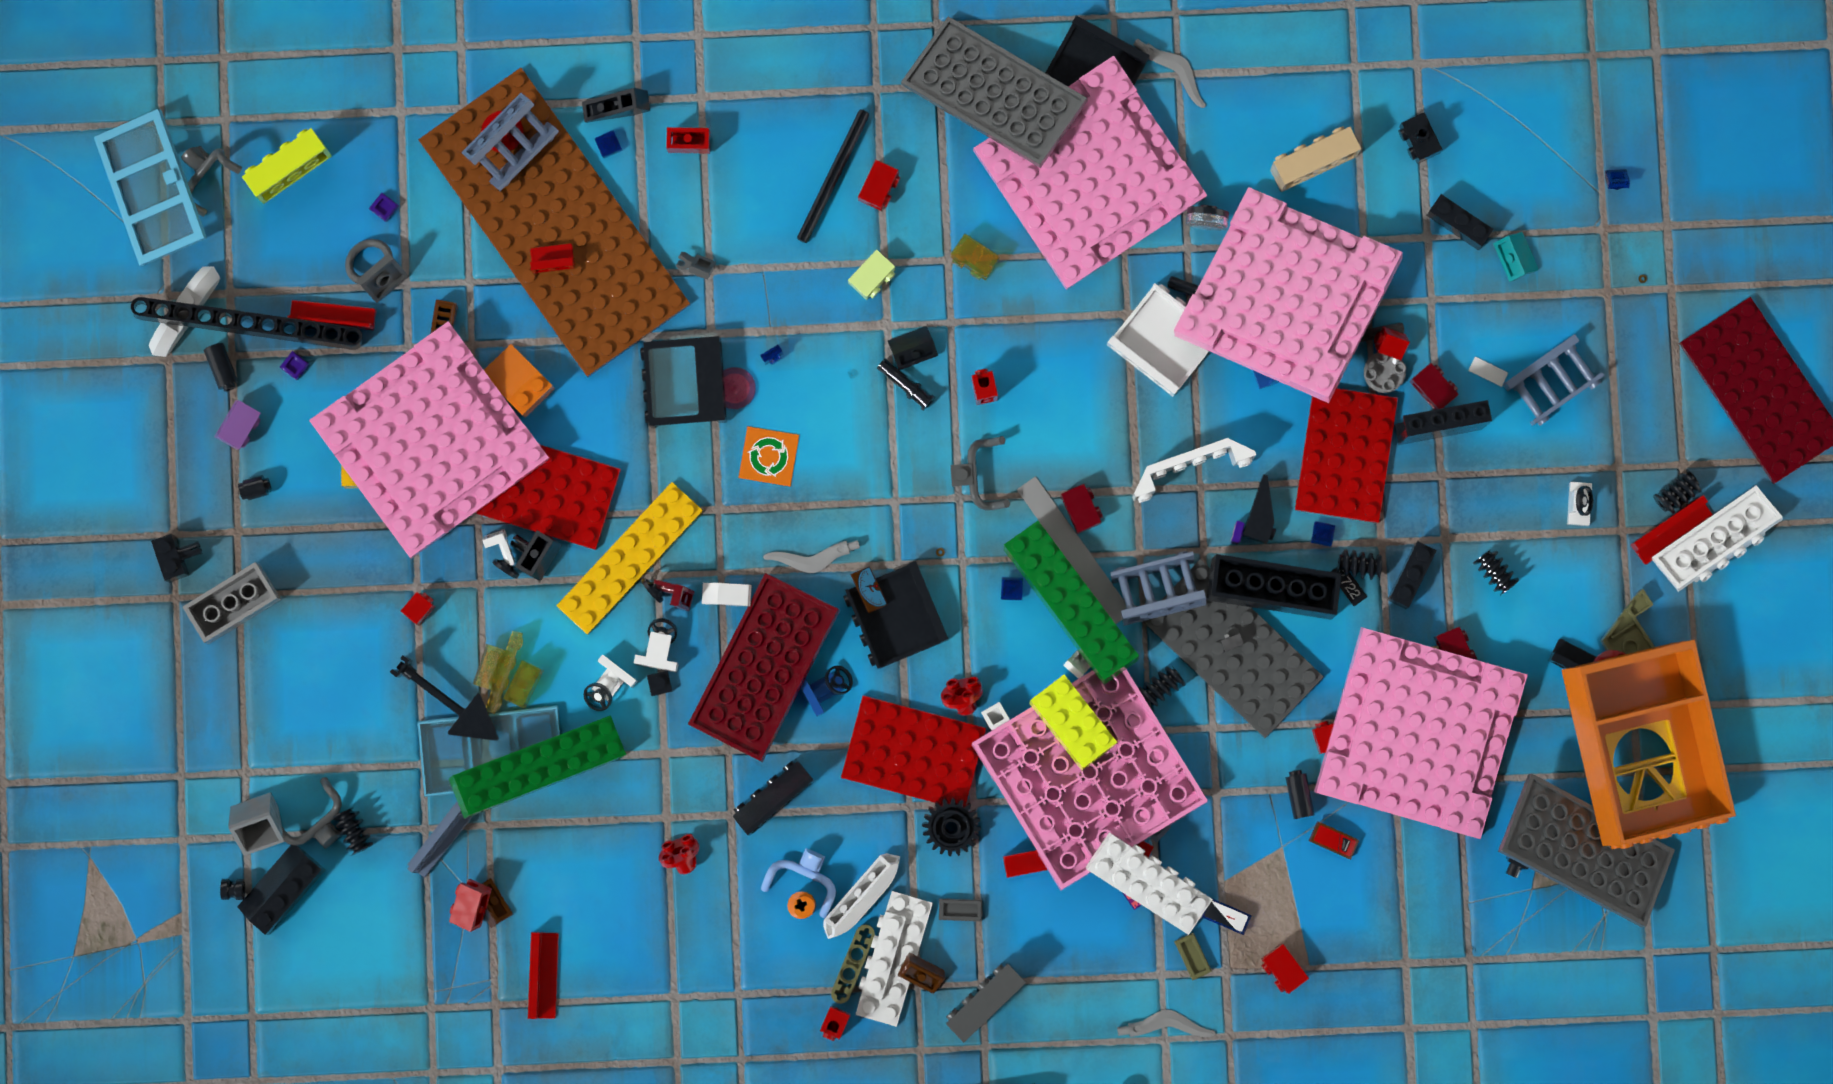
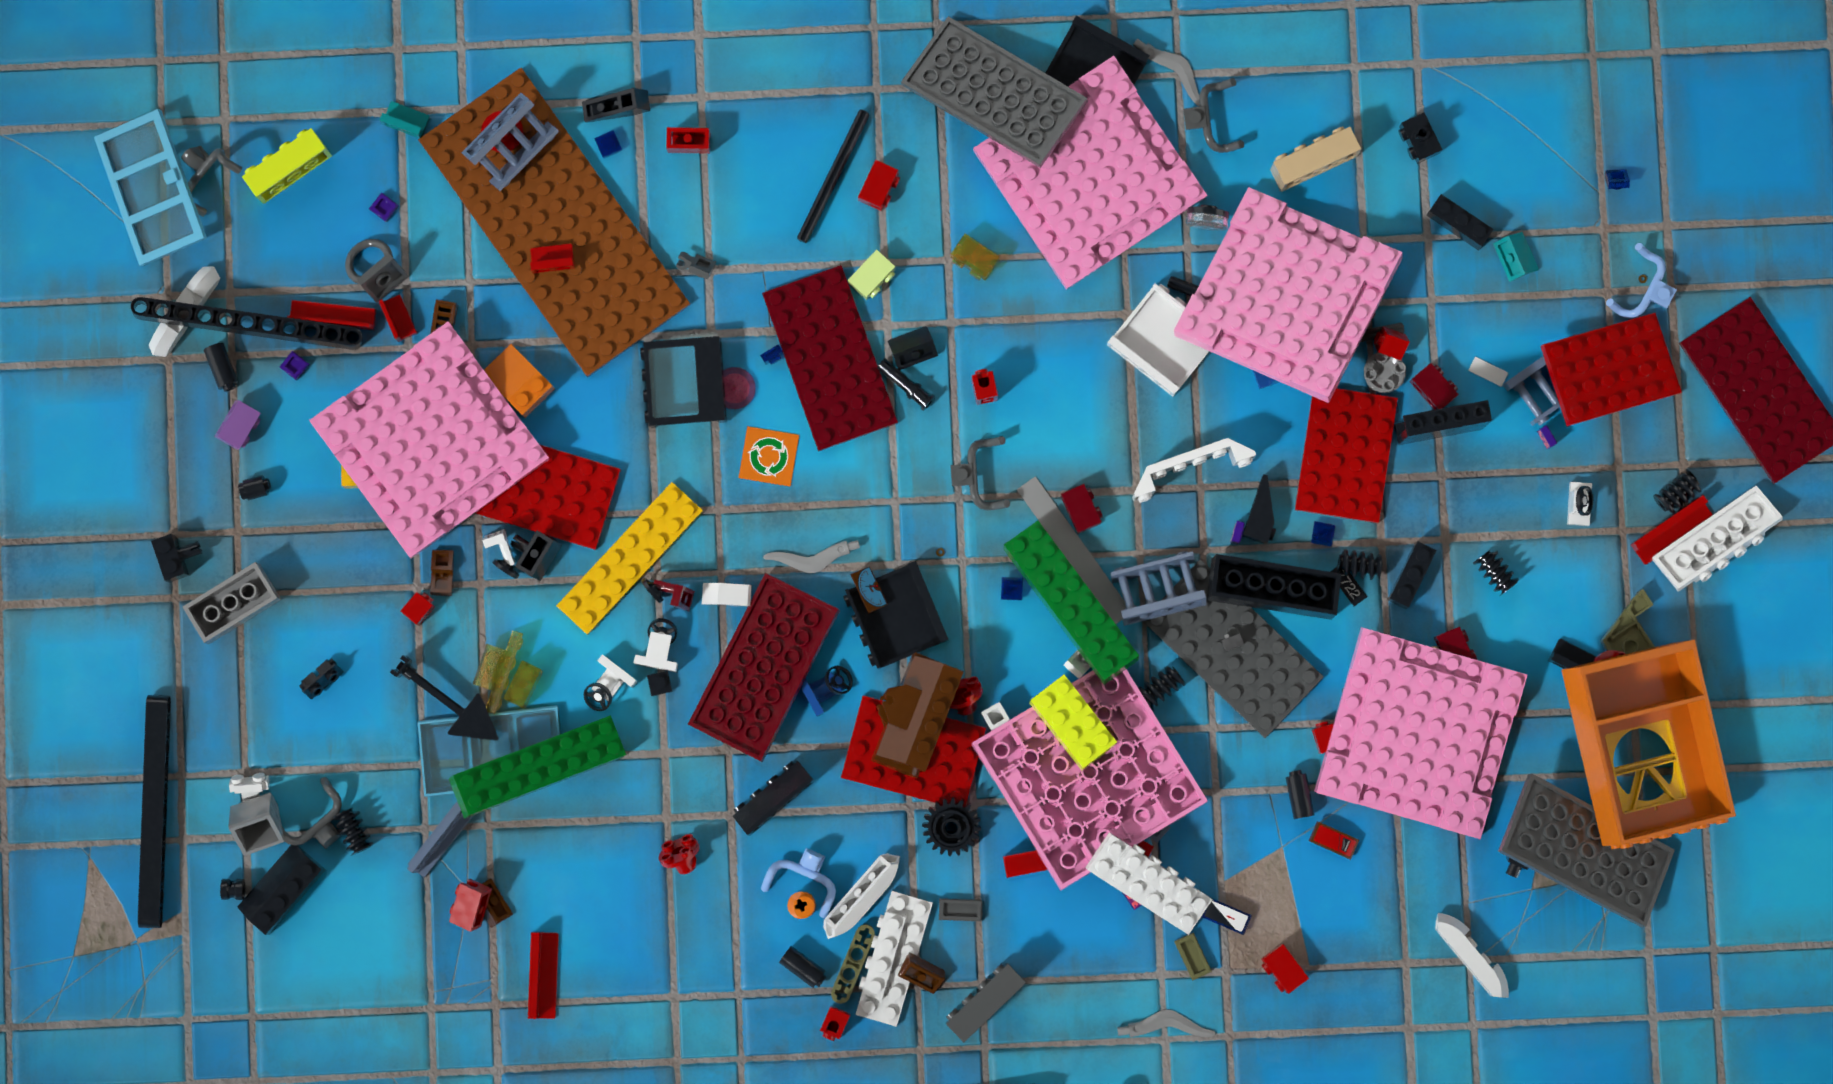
(154, 811): none -> black beam
(249, 786): none -> white piece
(314, 685): none -> black hinge
(398, 318): none -> red panel
(405, 119): none -> teal panel
(442, 572): none -> reddish brown slope
(803, 967): none -> black brick
(830, 358): none -> dark red plate
(915, 715): none -> reddish brown piece
(1200, 118): none -> dark grey piece
(1454, 933): none -> white brick
(1547, 437): none -> dark purple tile
(1611, 369): none -> red plate
(1657, 292): none -> light blue piece

